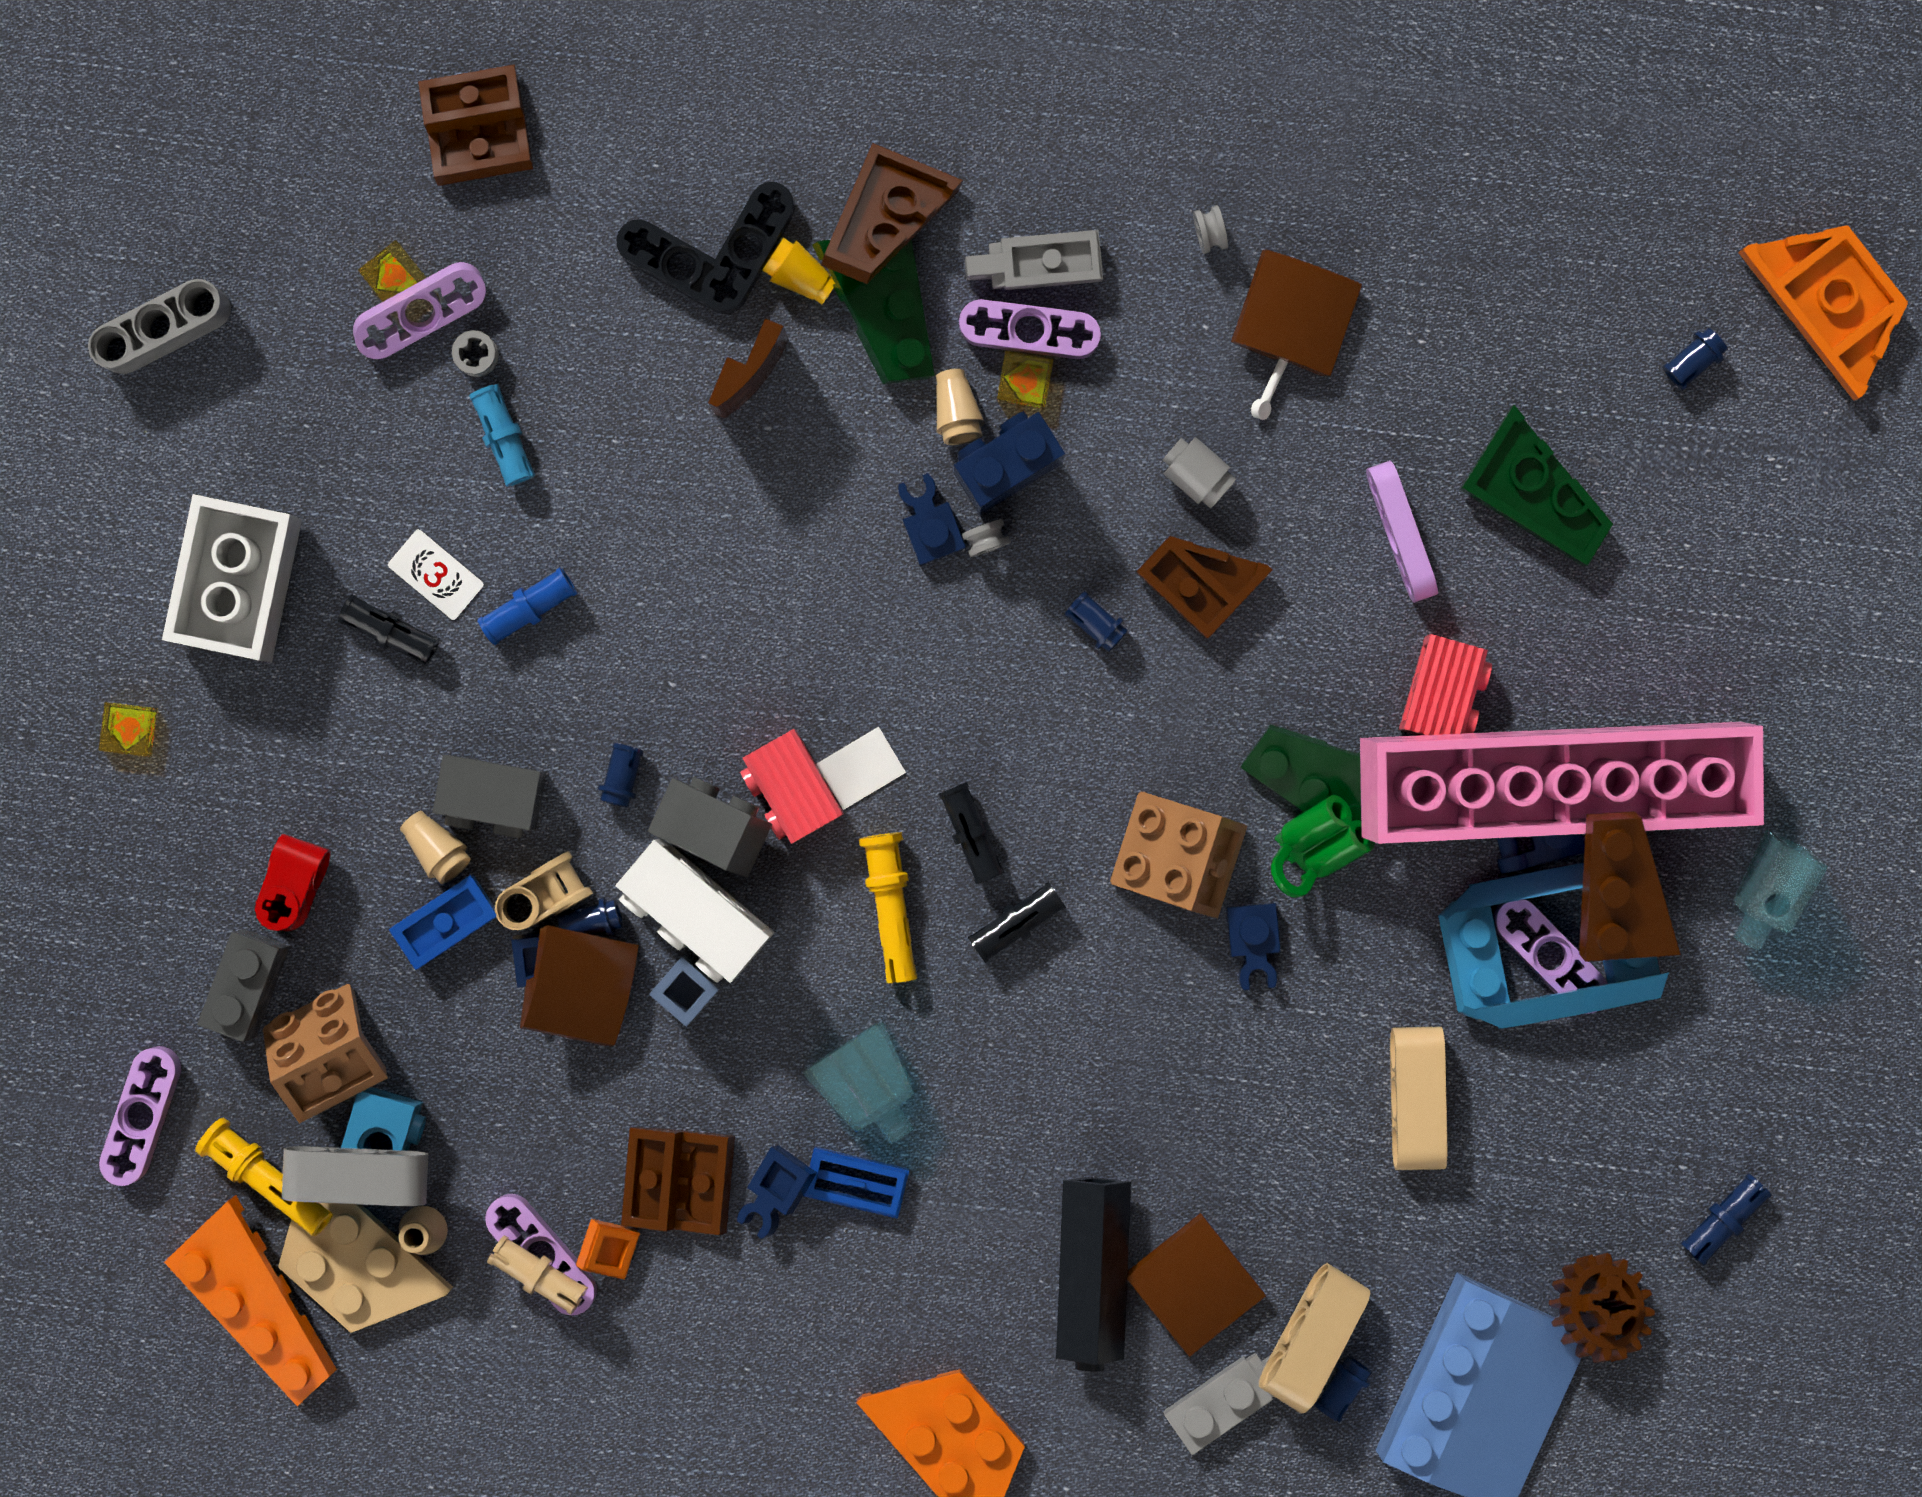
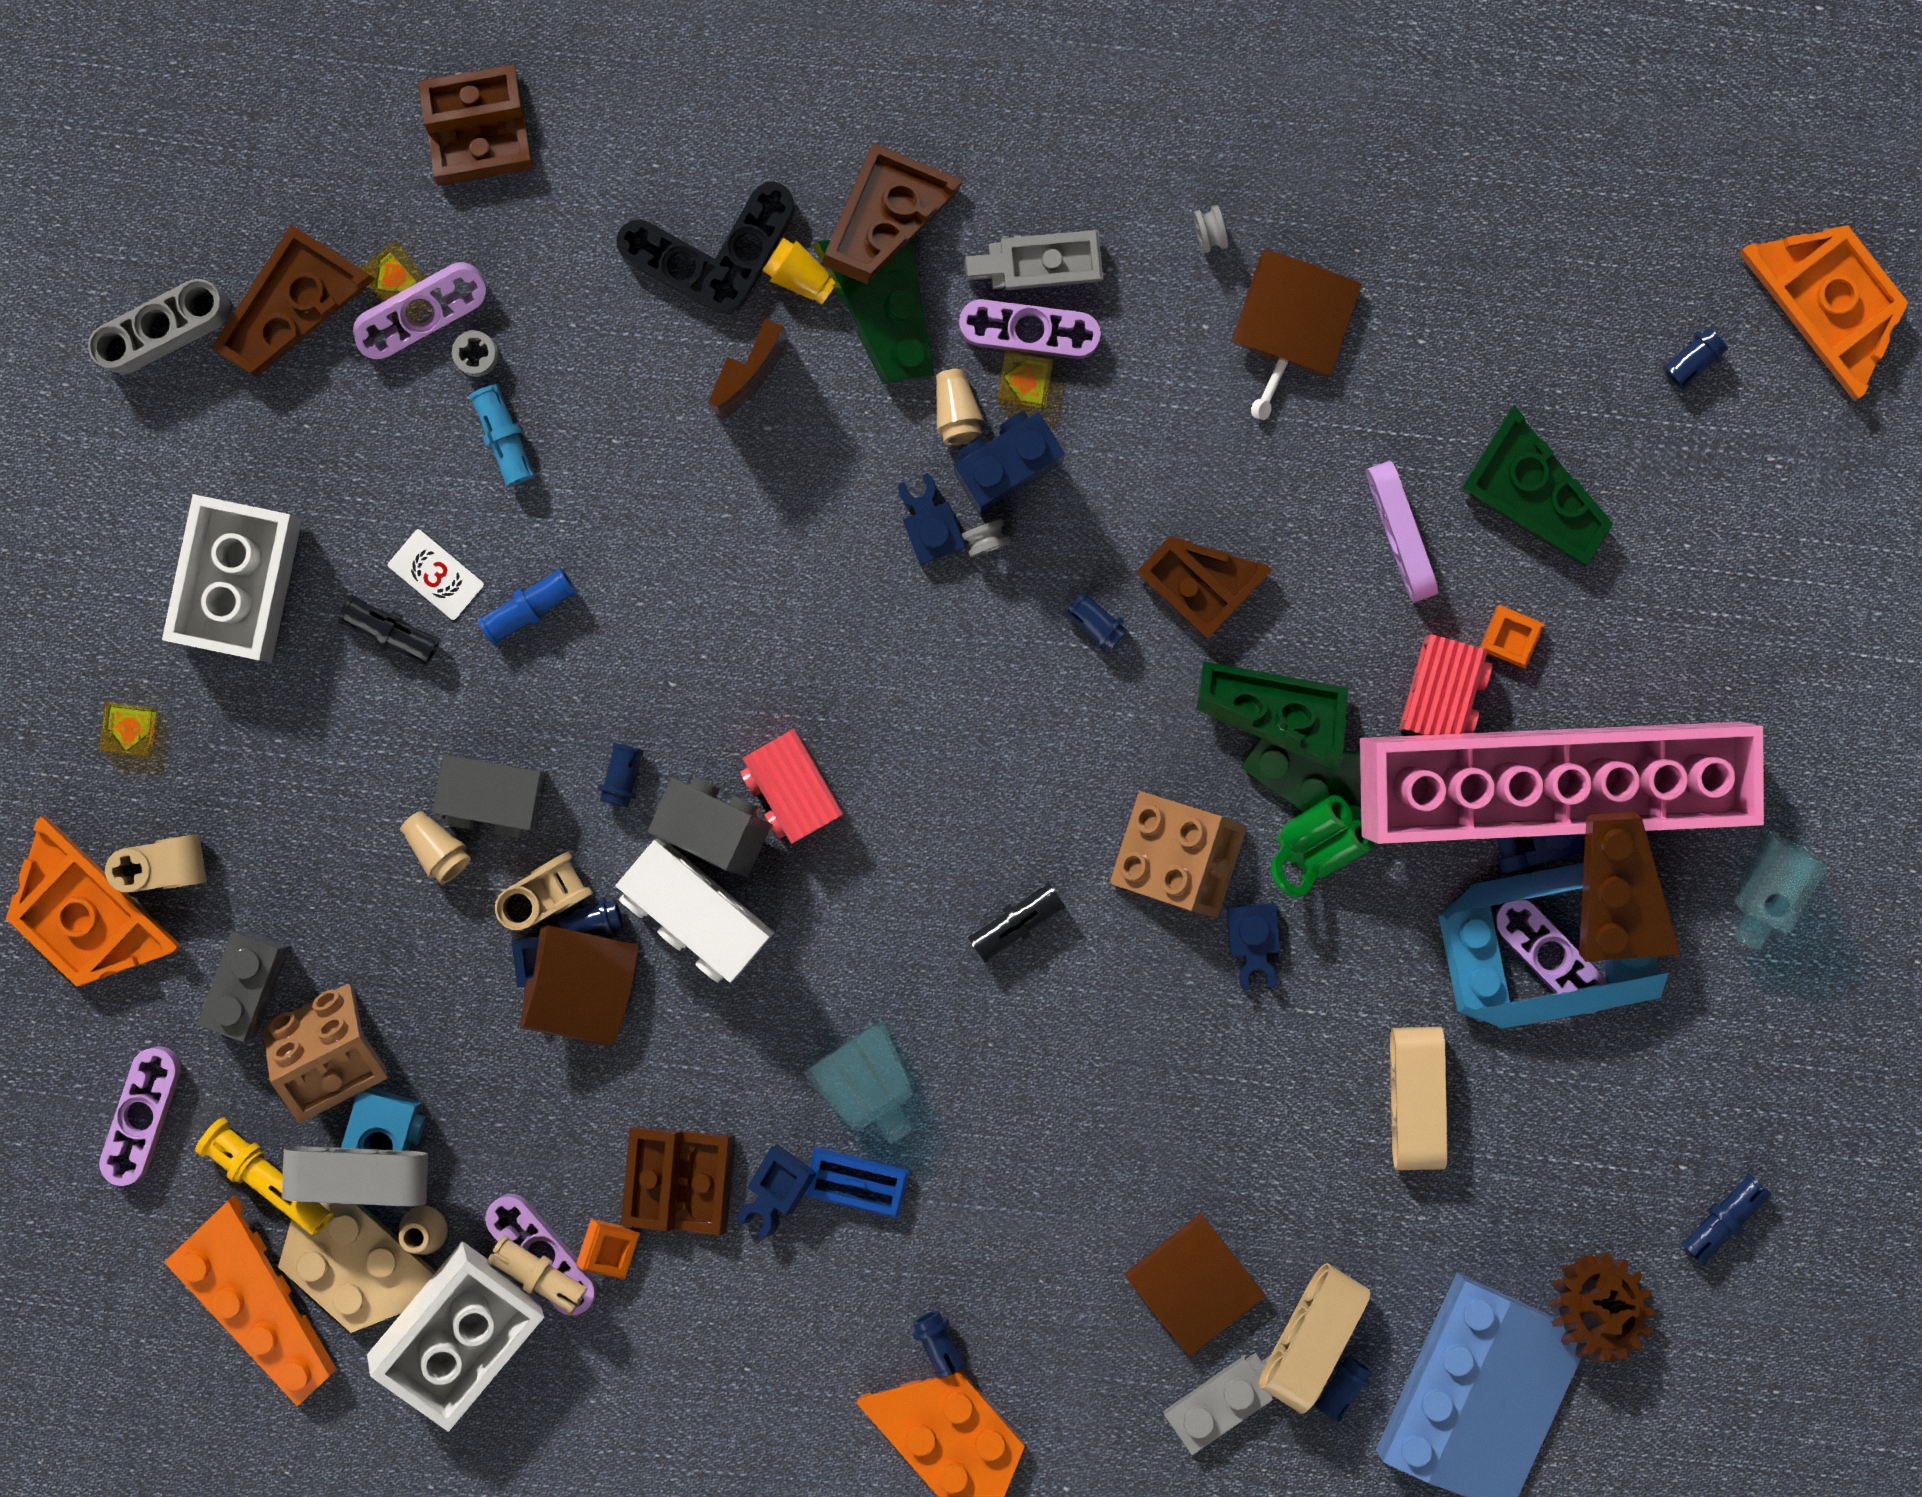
(77, 915): none -> orange wing
(164, 864): none -> tan piece
(288, 301): none -> reddish brown wing
(293, 877): red piece -> none
(444, 922): blue plate -> none
(454, 1336): none -> white brick
(685, 990): sand blue brick -> none
(860, 768): white sticker -> none
(887, 883): yellow pin -> none
(937, 1342): none -> dark blue pin
(971, 833): black pin -> none
(1093, 1272): black brick -> none
(1198, 471): light grey brick -> none
(1279, 709): none -> dark green wing
(1511, 636): none -> orange tile

